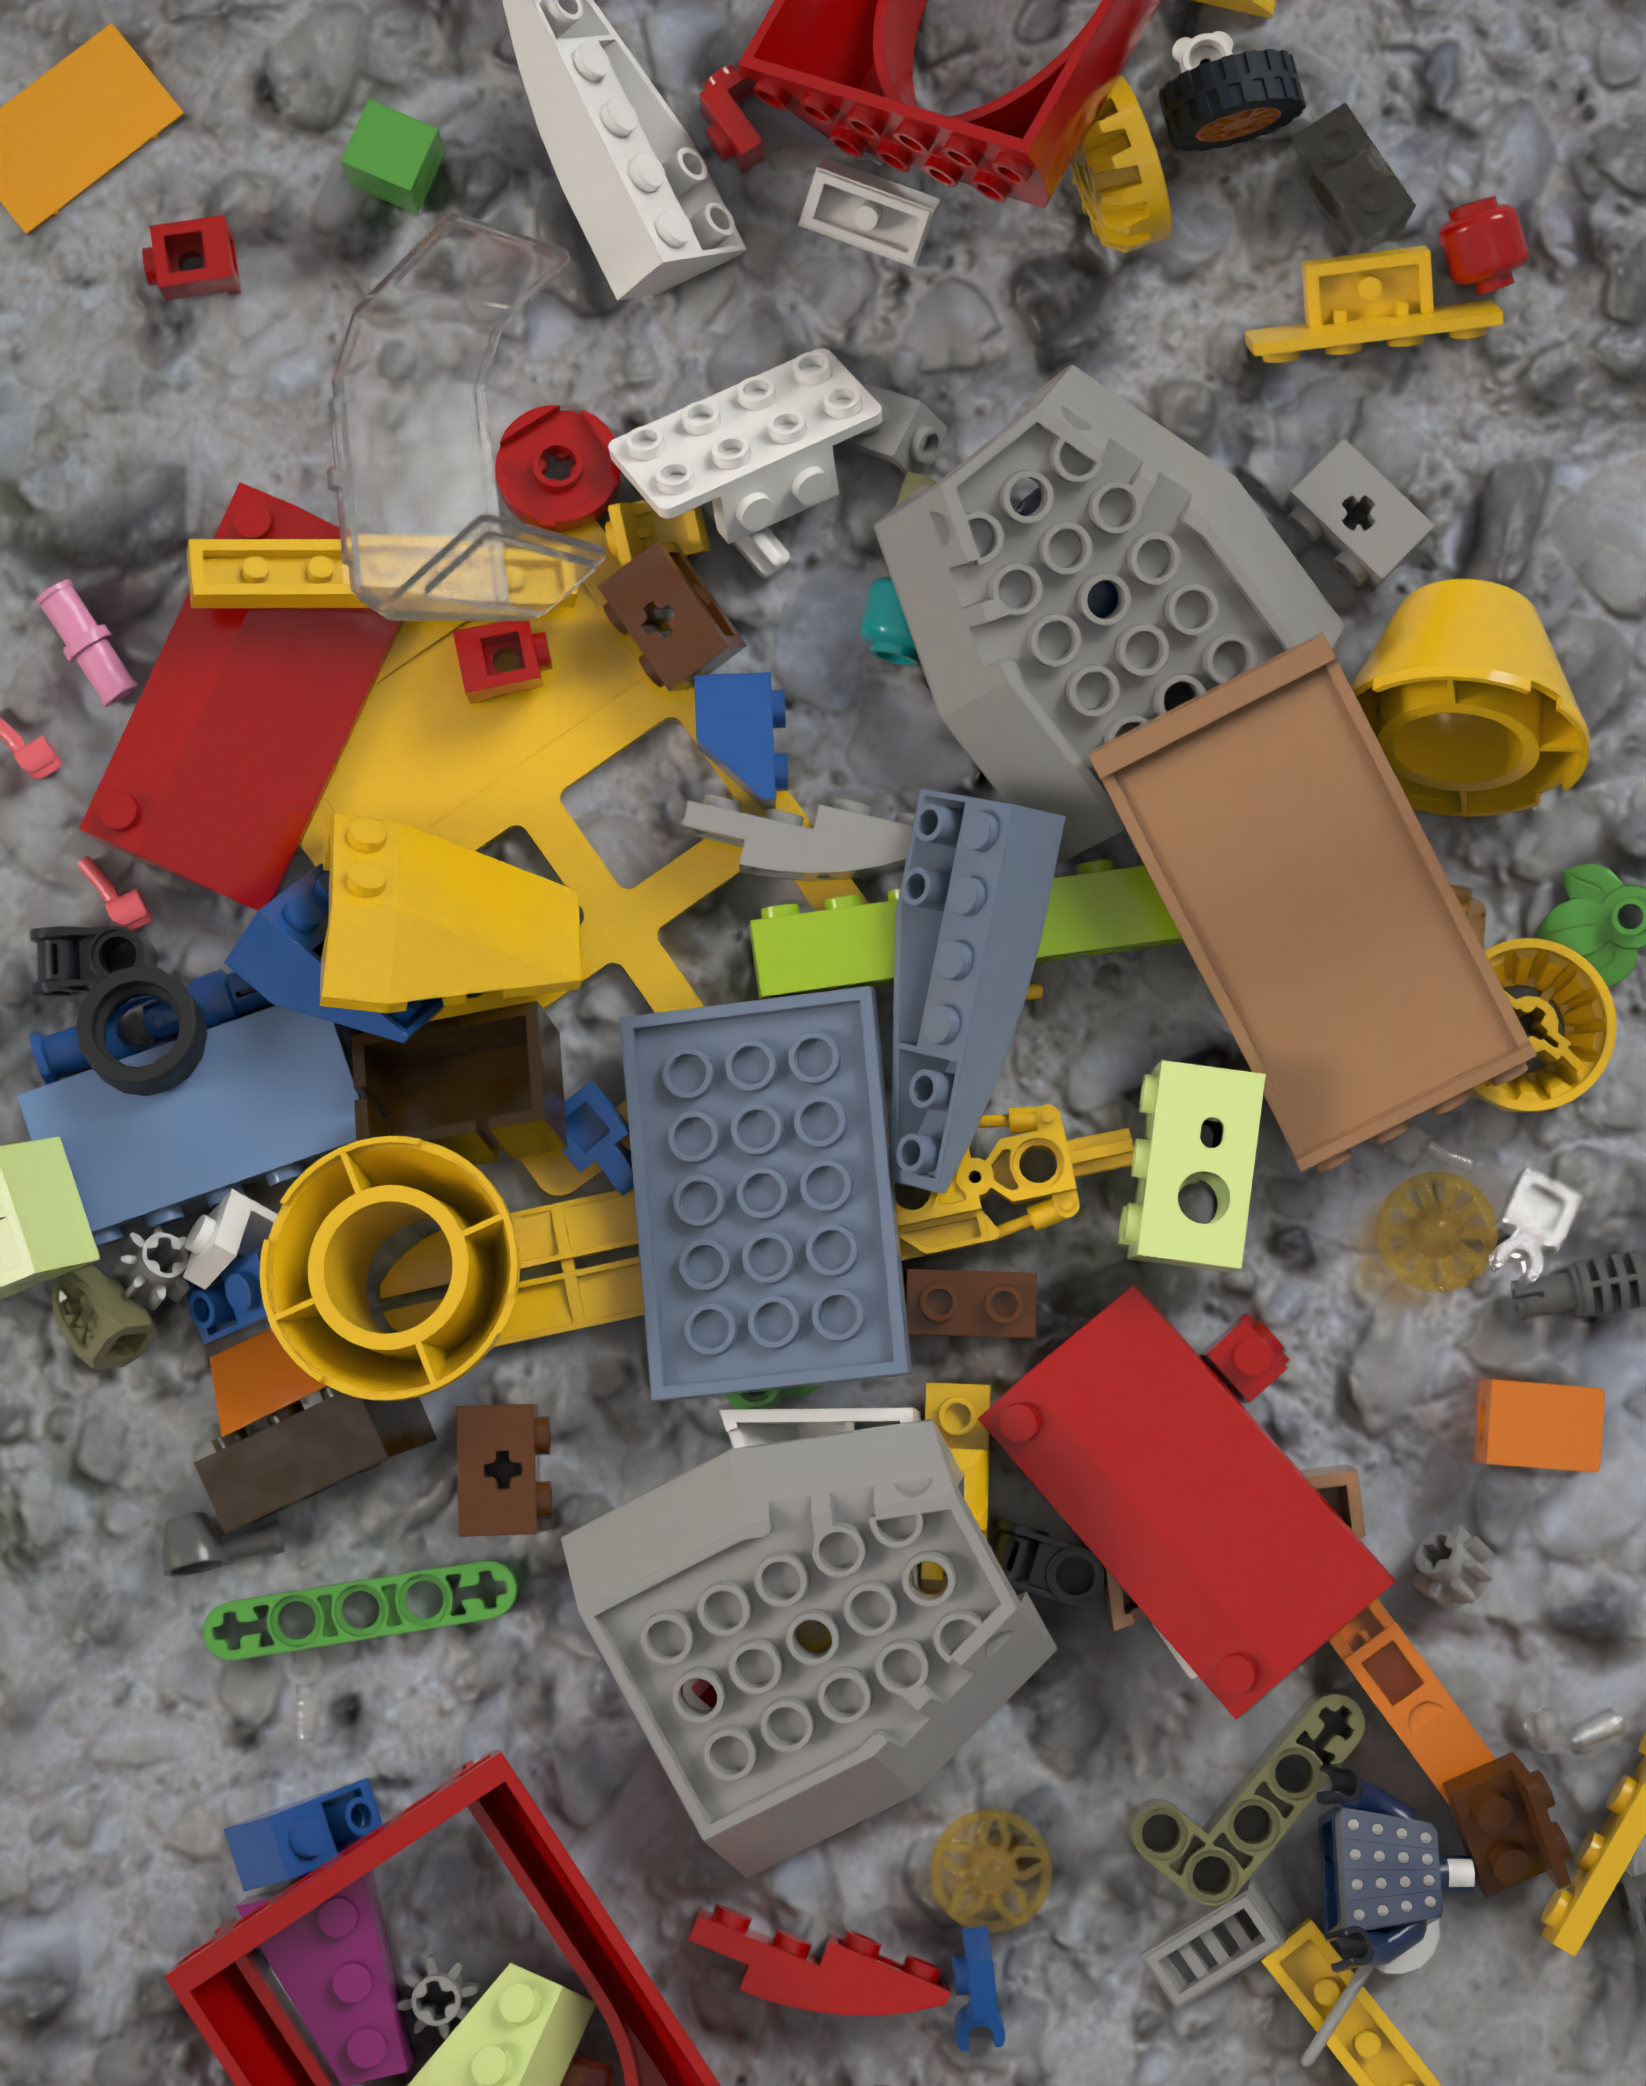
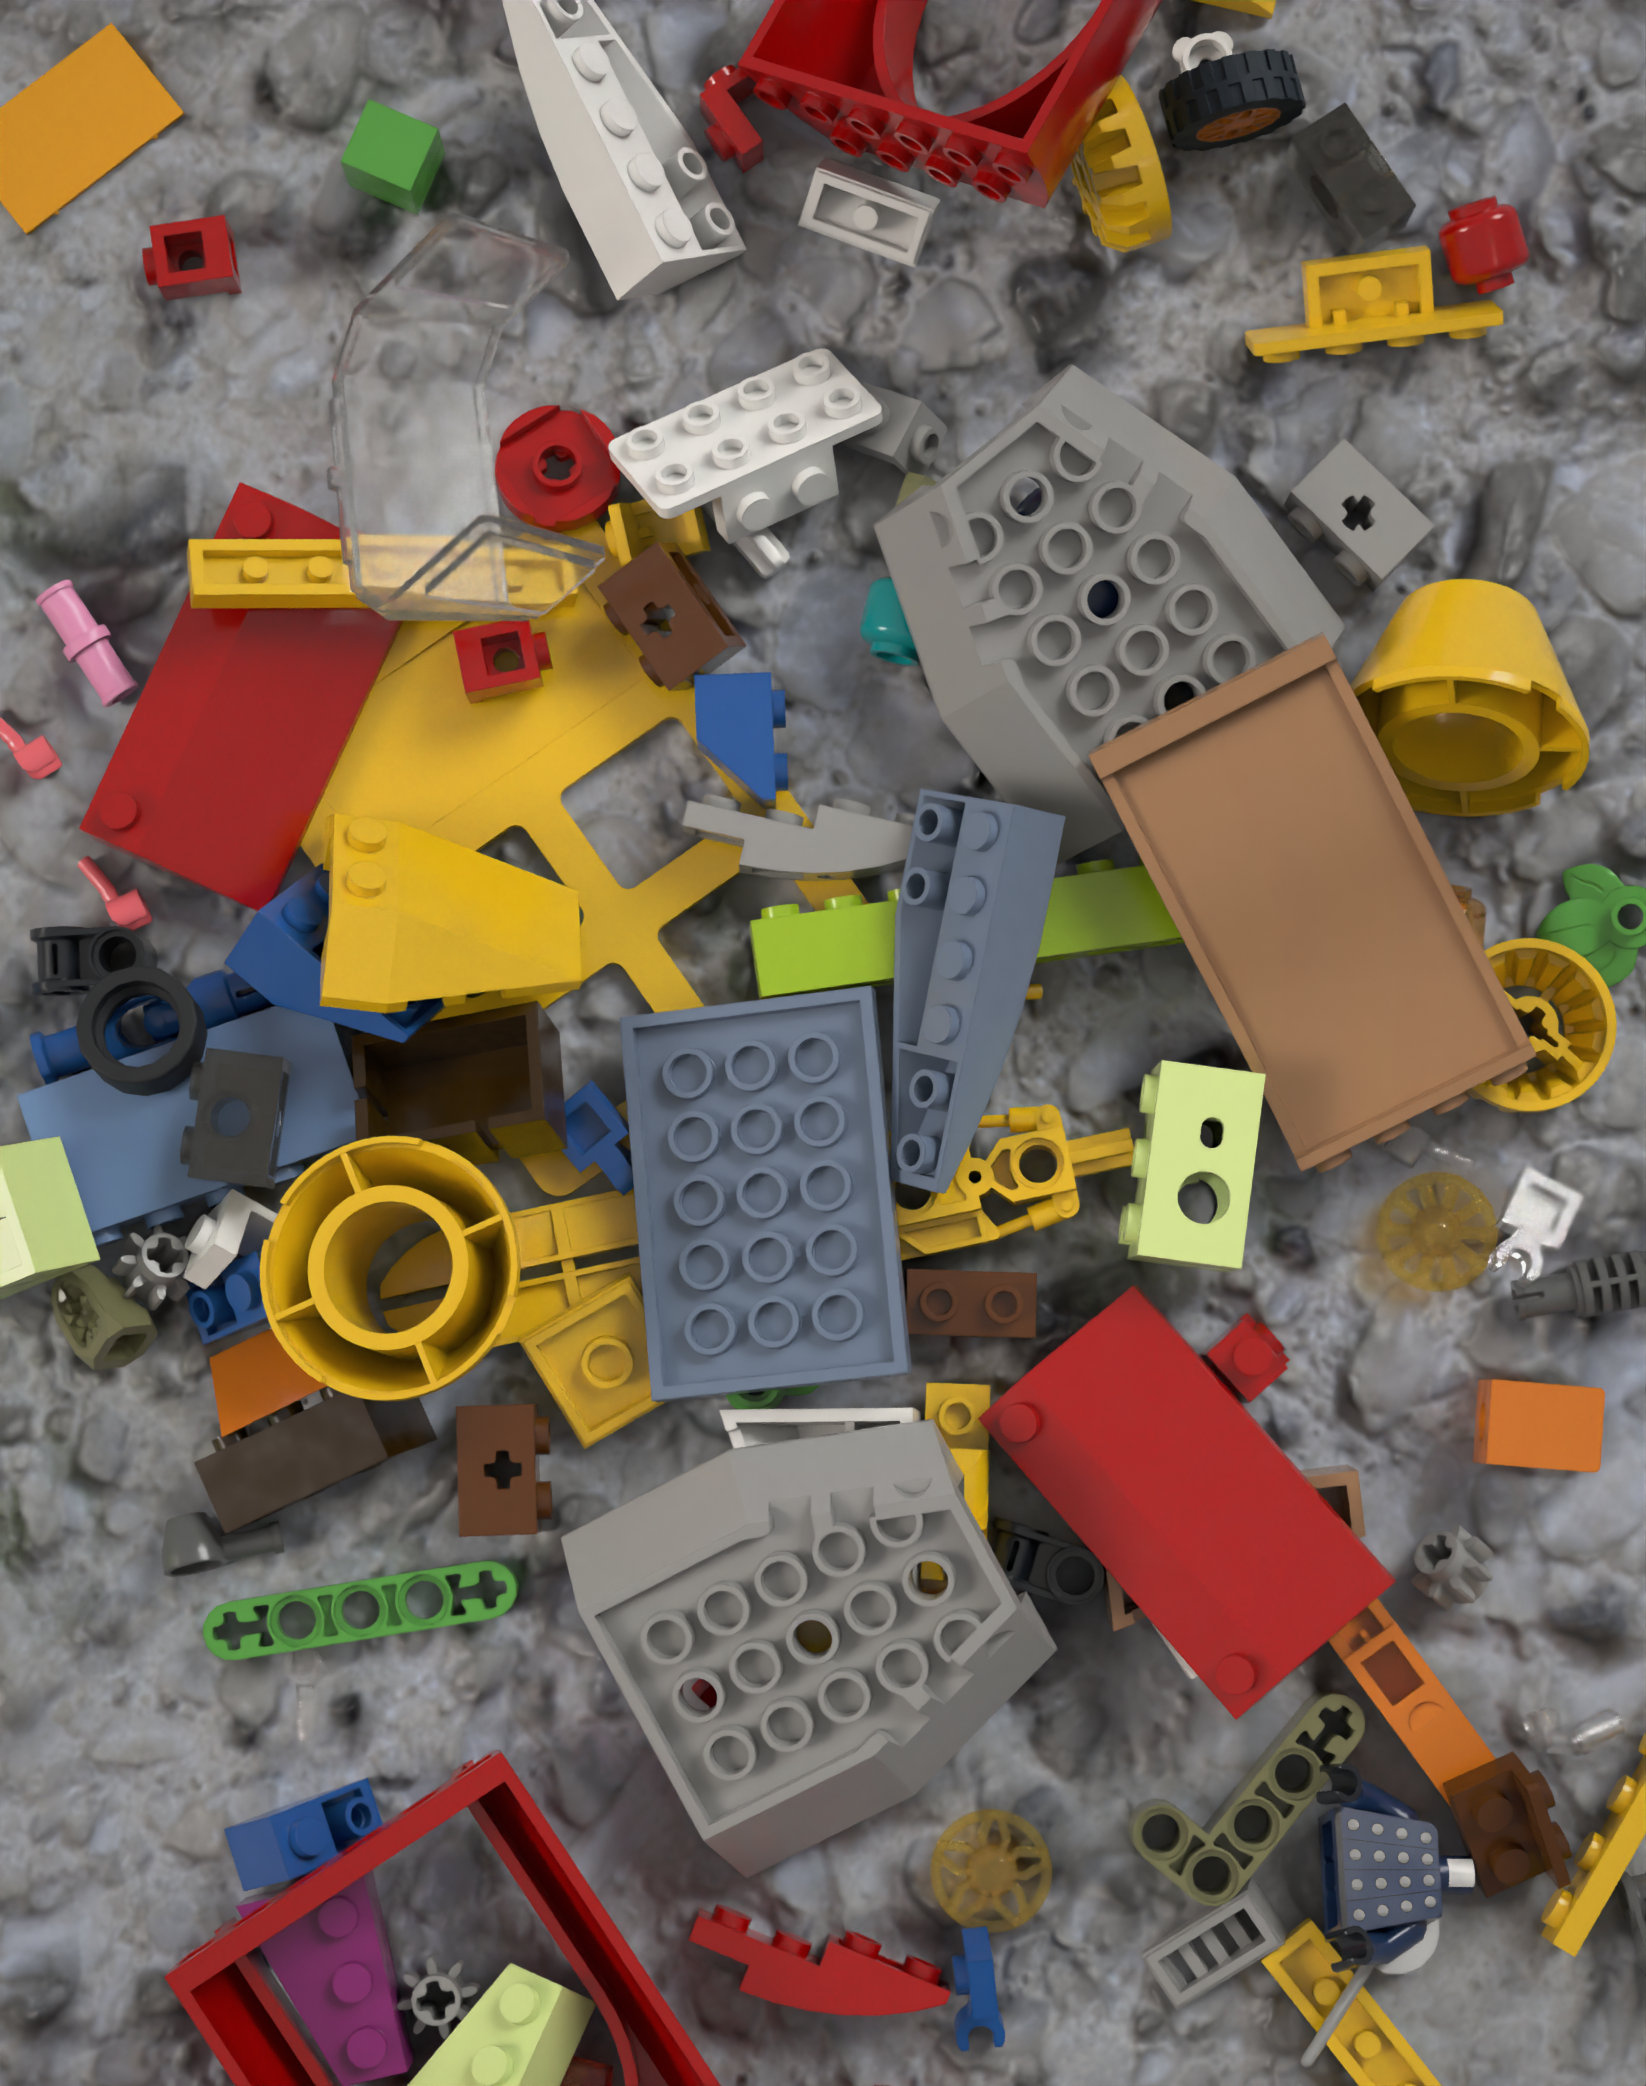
(253, 1154): none -> clear smoke brick
(596, 1360): none -> yellow tile

